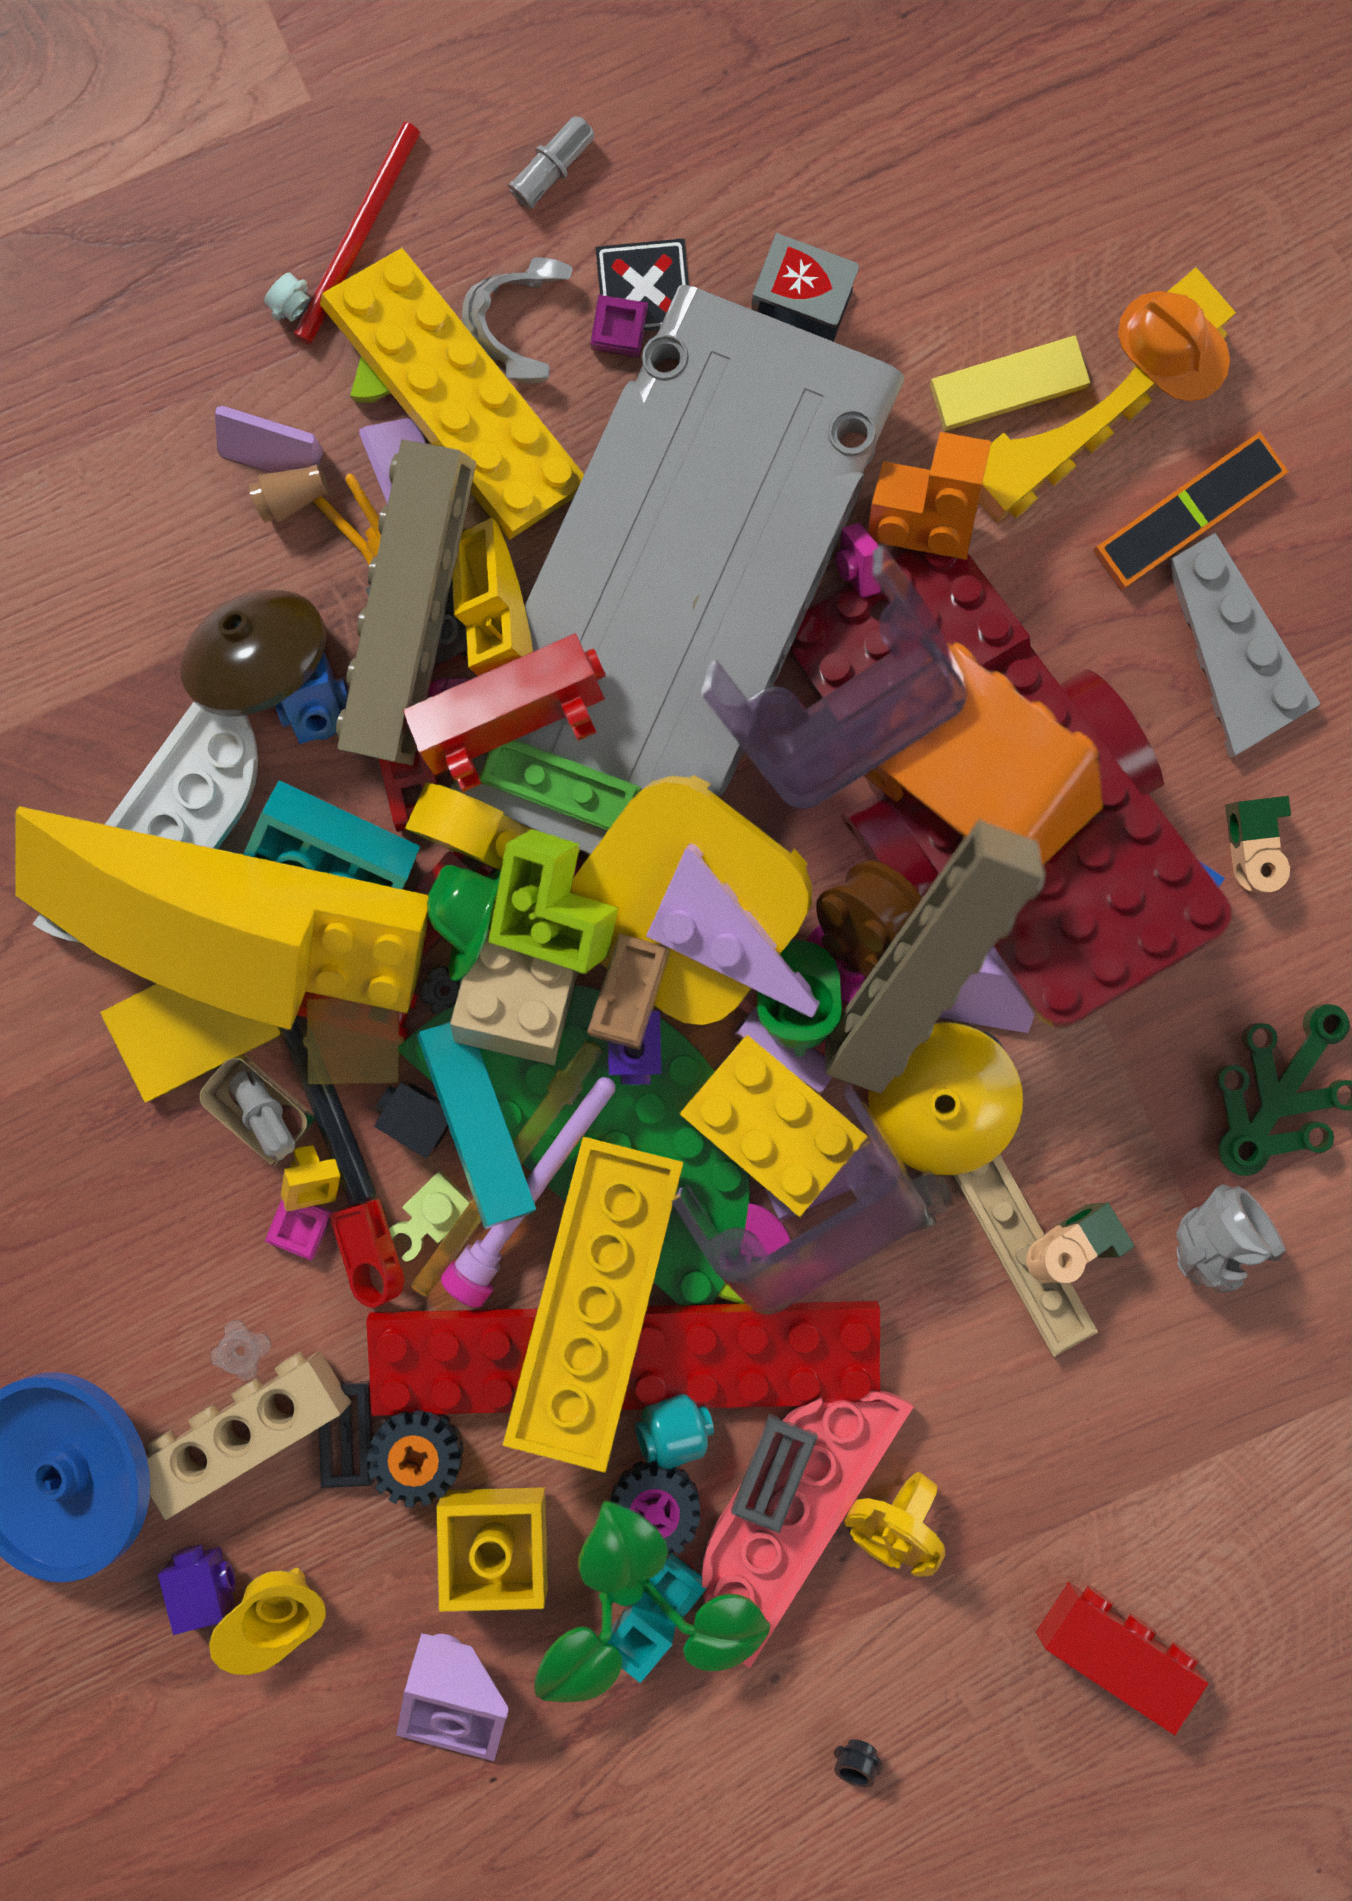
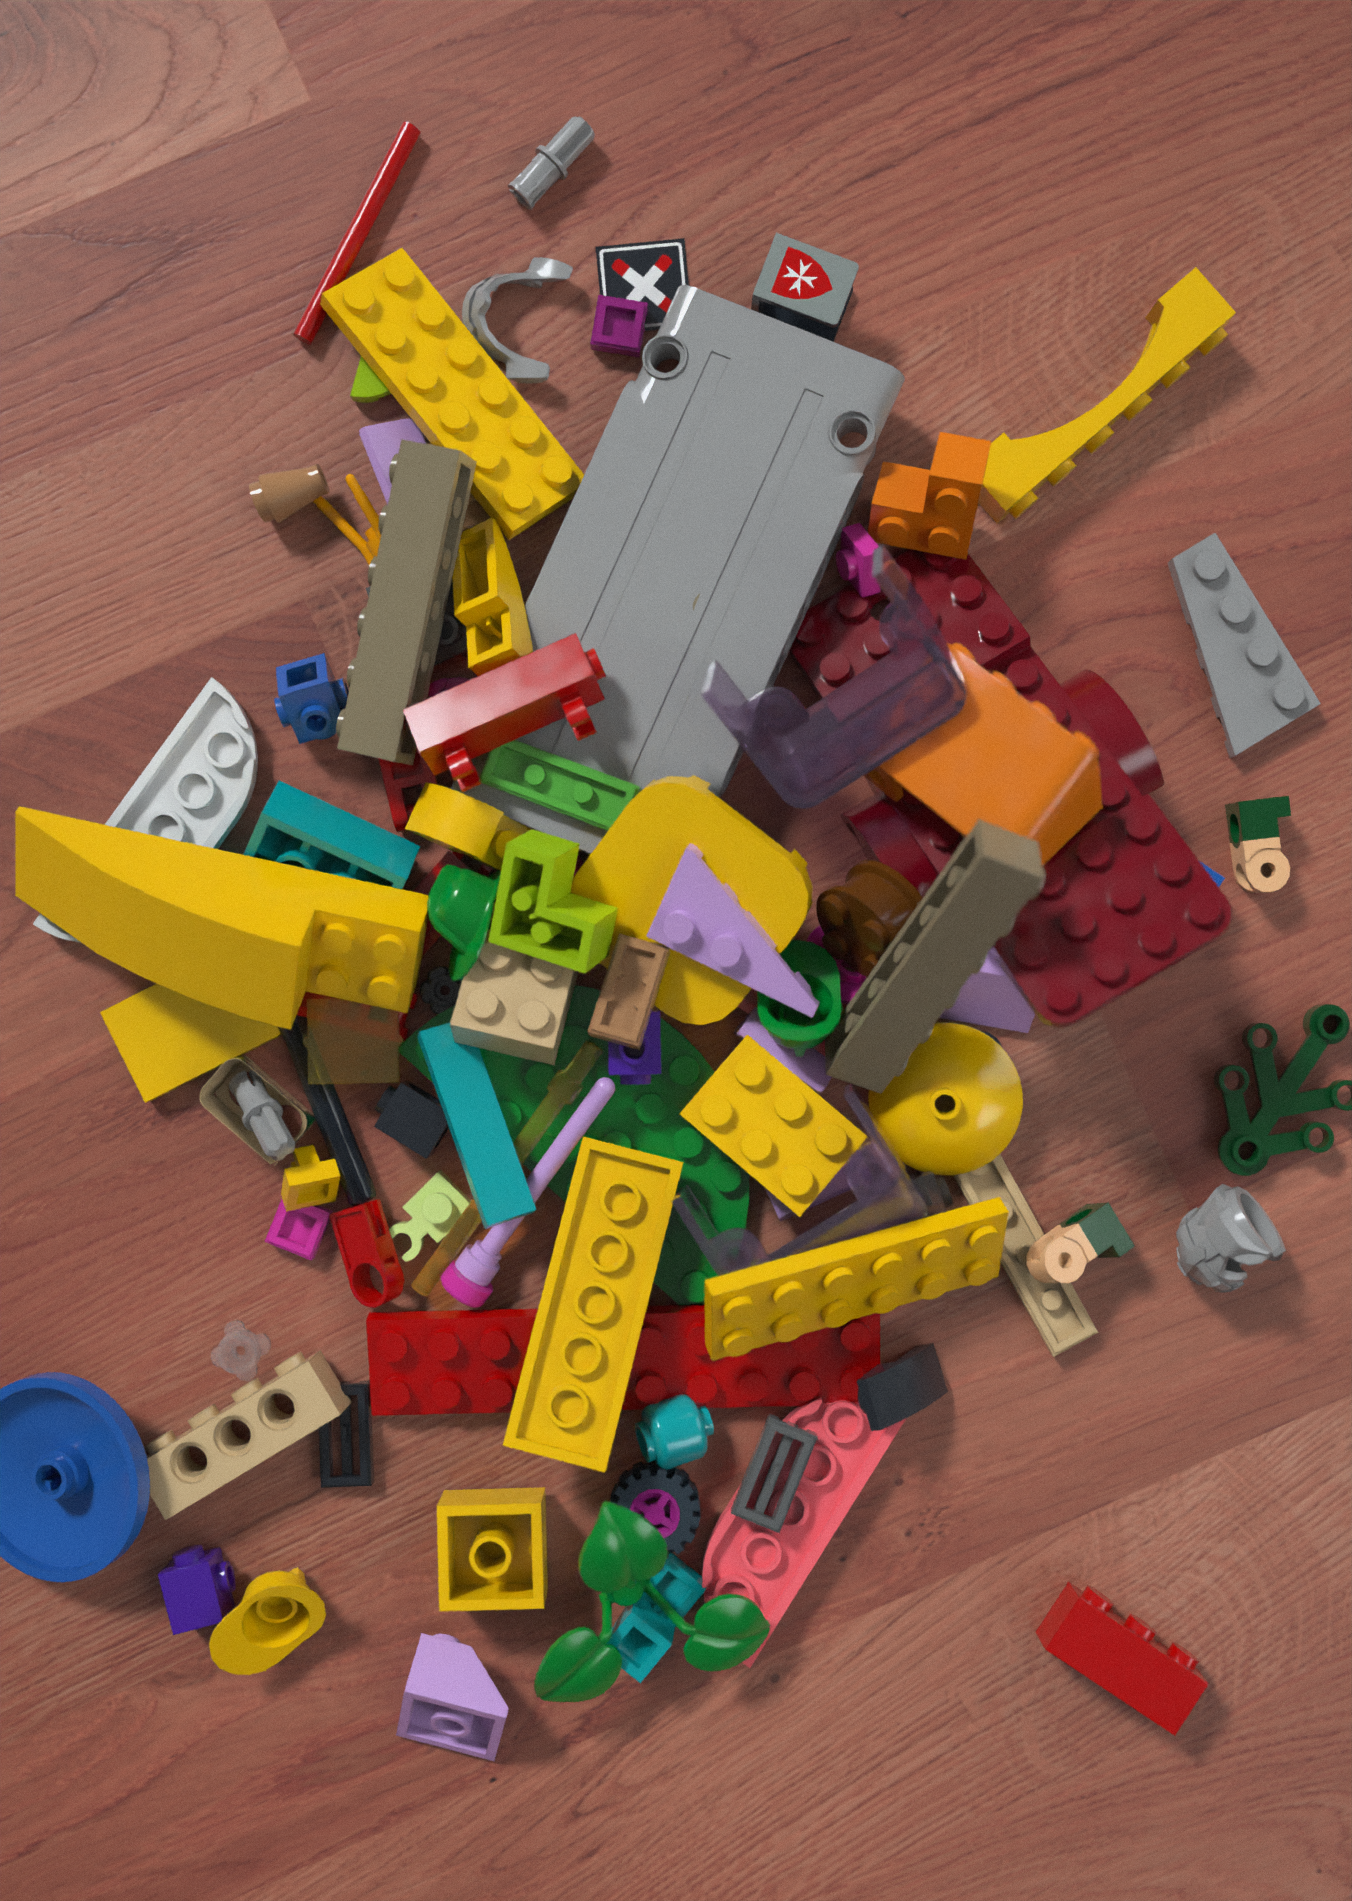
(253, 652): dark brown dish -> none
(264, 442): lavender slope -> none
(287, 297): light aqua plate -> none
(431, 1445): black wheel -> none
(766, 1227): dark pink tile -> none
(853, 1278): none -> yellow plate
(857, 1763): black plate -> none
(897, 1531): yellow tile -> none
(901, 1387): none -> black slope
(1009, 383): light yellow tile -> none
(1174, 345): orange piece -> none
(1190, 510): black tile -> none

